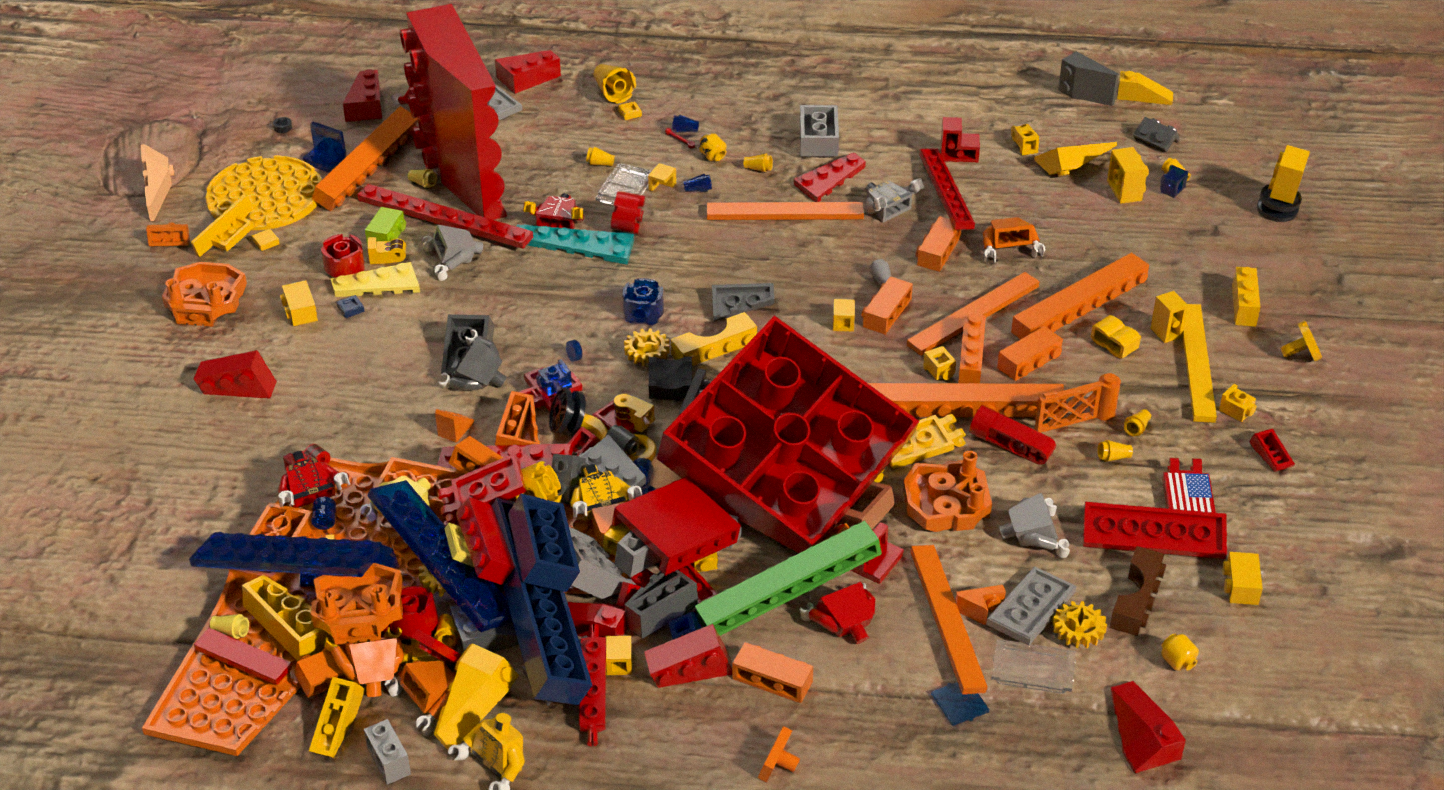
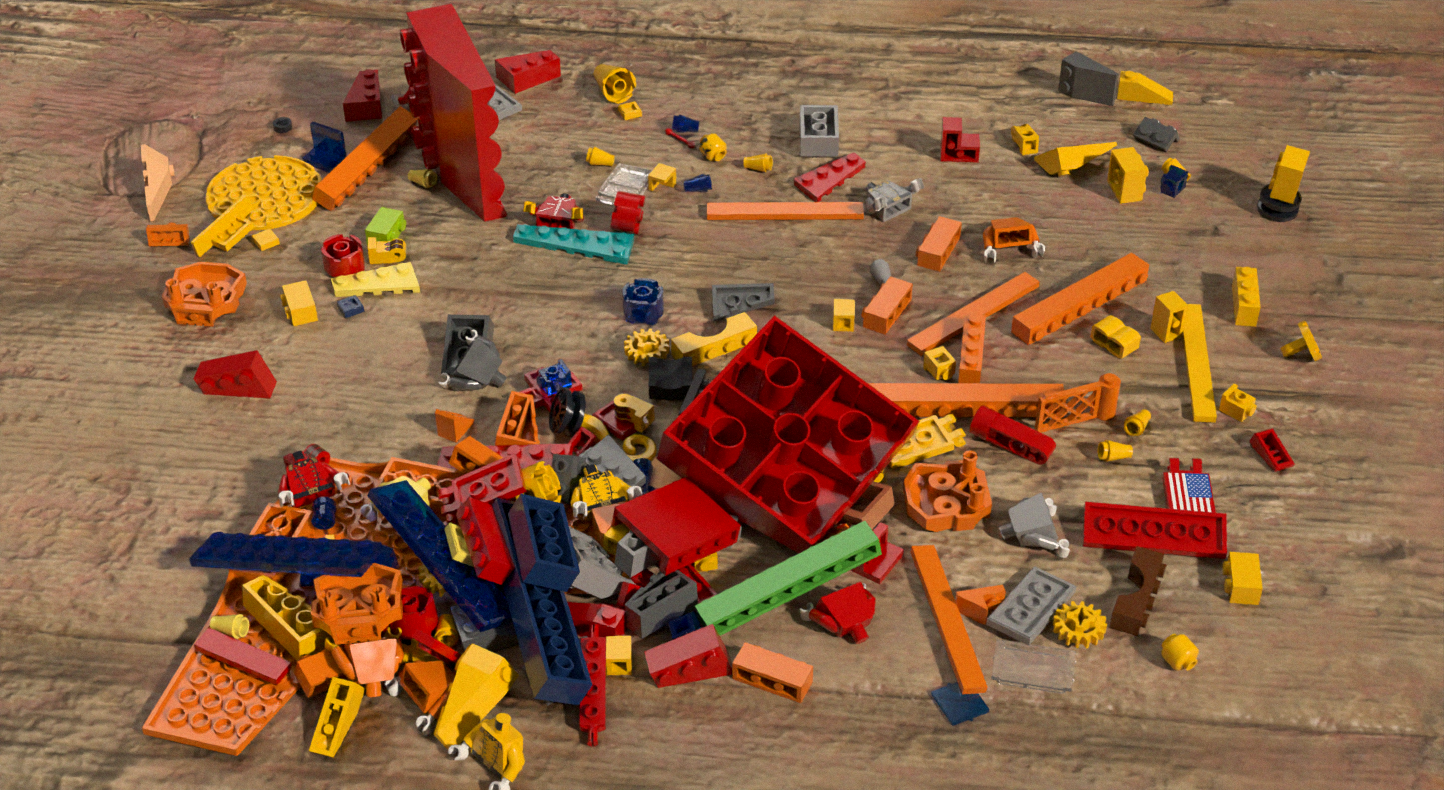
(387, 751): light grey brick -> none
(446, 216): red plate -> none
(453, 247): light grey torso -> none
(574, 350): clear blue tile -> none
(625, 439): dark grey brick -> none
(779, 756): orange tile -> none
(946, 189): red tile -> none
(1029, 353): orange brick -> none
(1145, 729): red wedge -> none

